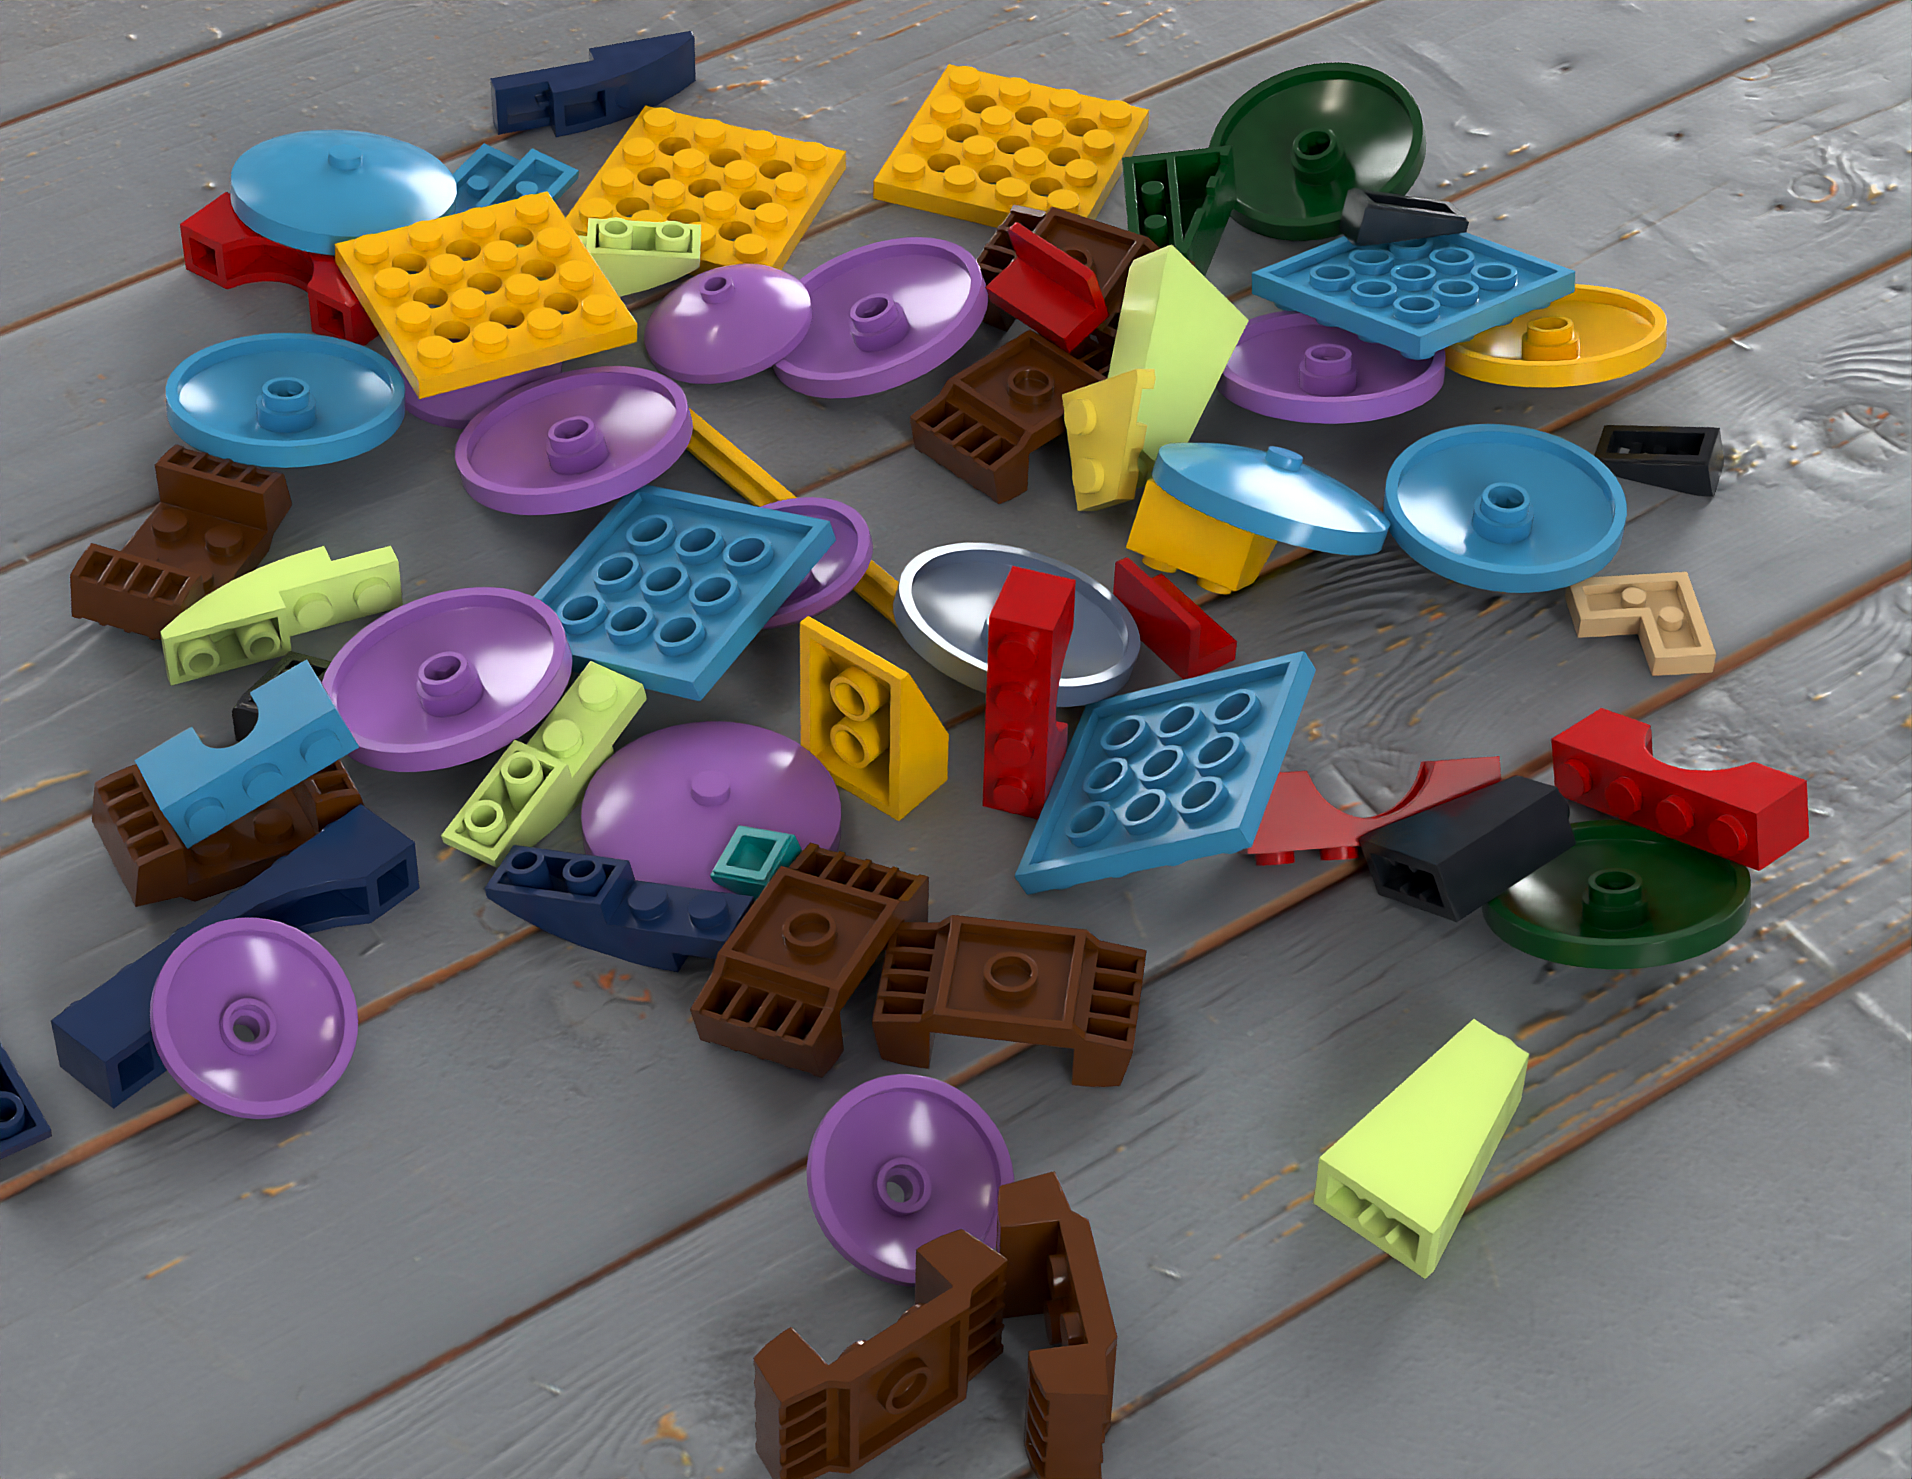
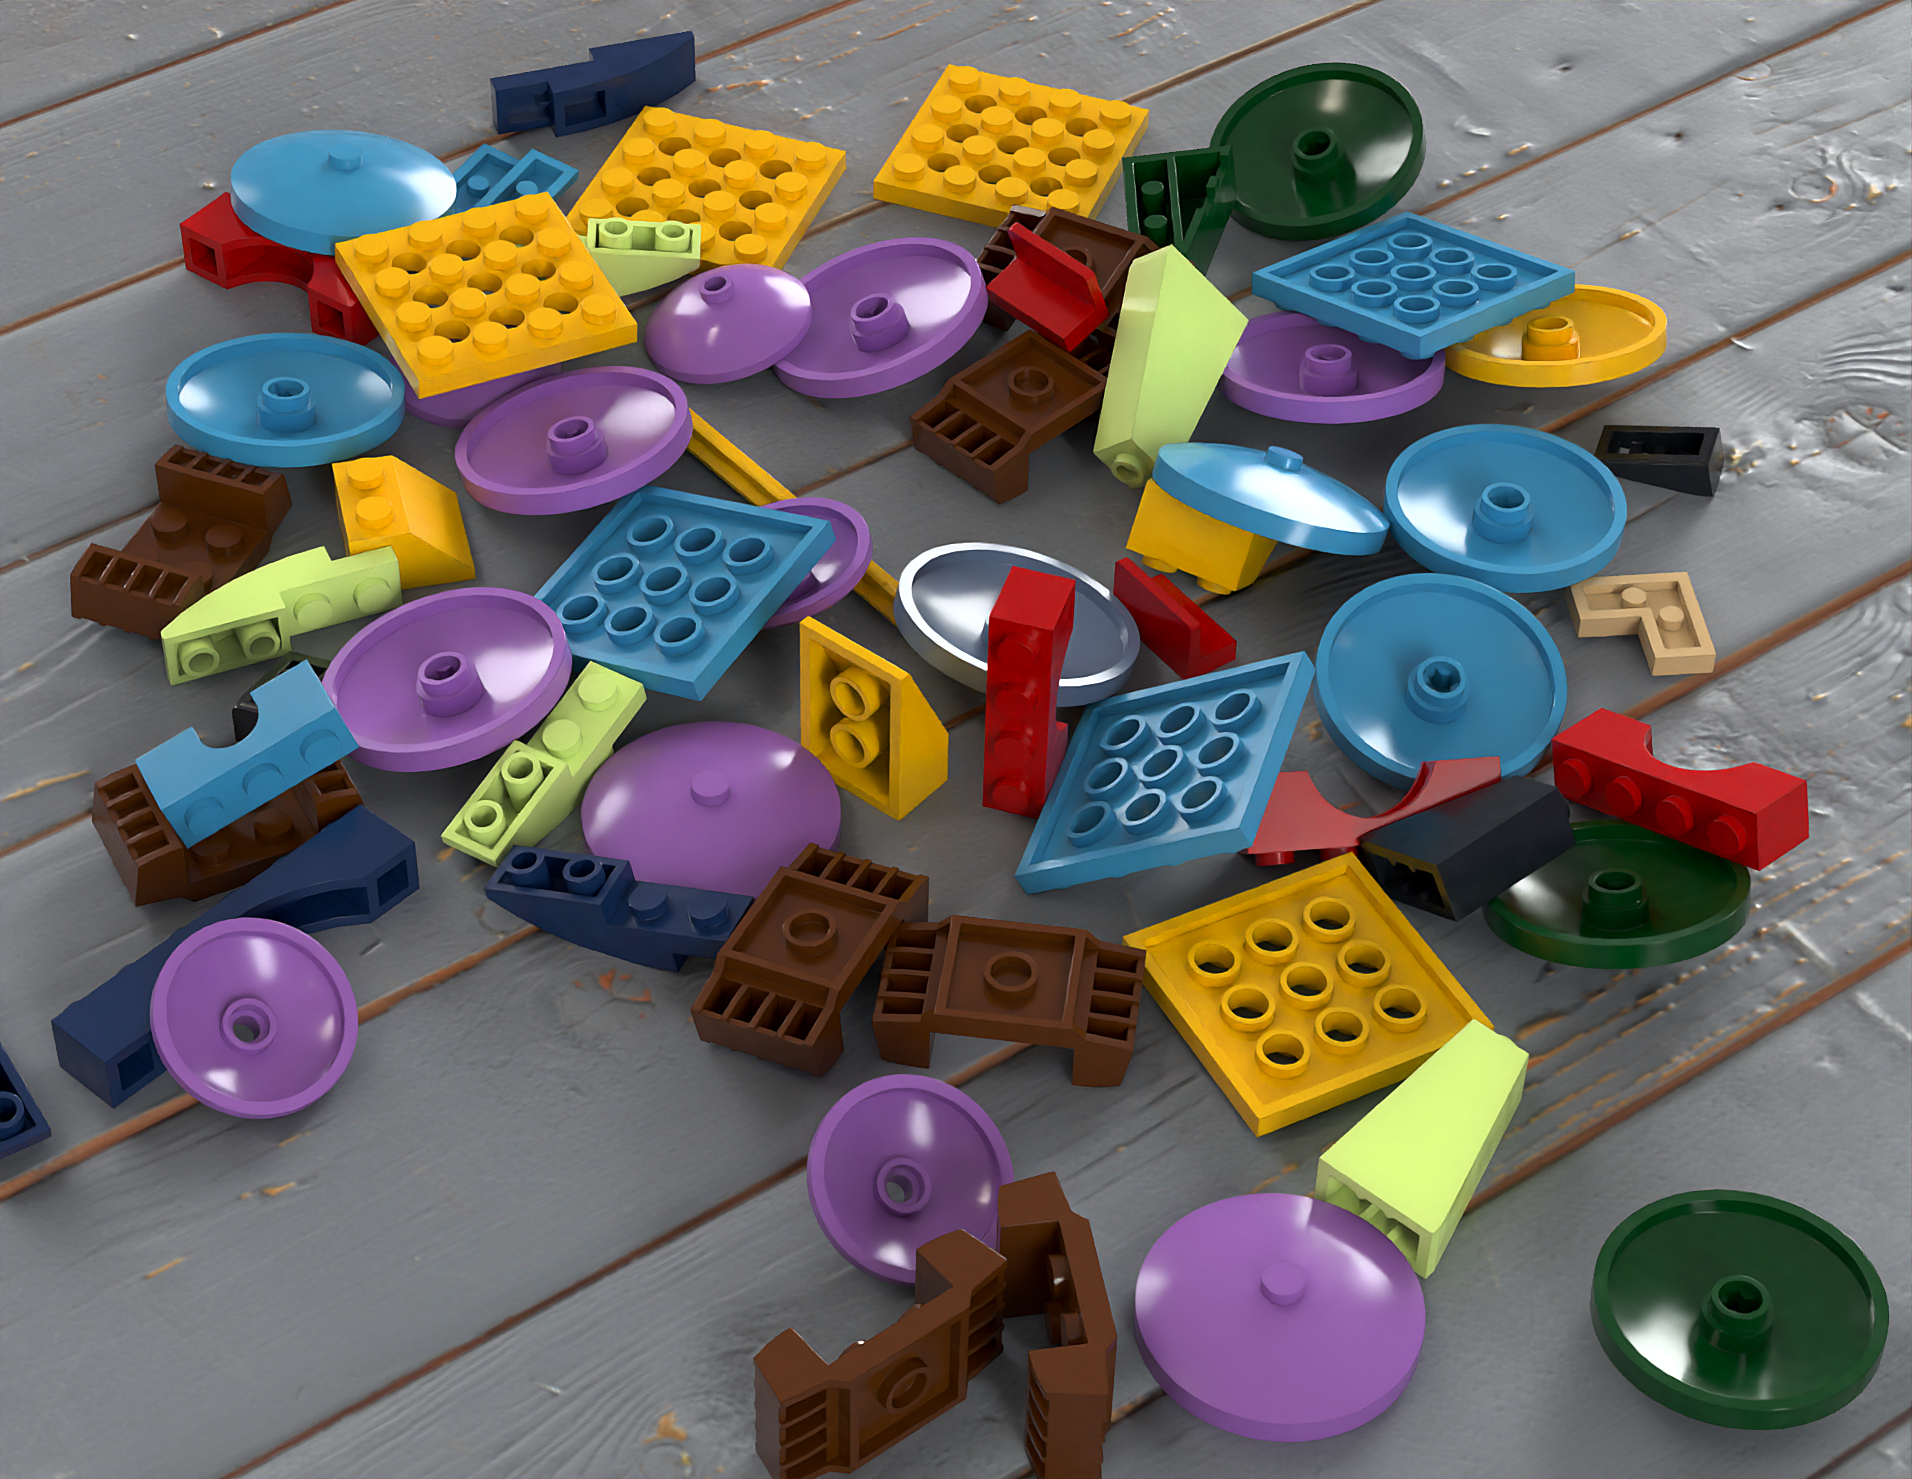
(399, 507): none -> yellow slope
(754, 859): teal slope -> none
(1106, 438): light yellow wing -> none
(1279, 1317): none -> medium lavender dish
(1294, 1024): none -> yellow piece
(1388, 218): black slope -> none
(1438, 675): none -> dark azure dish
(1739, 1309): none -> dark green dish

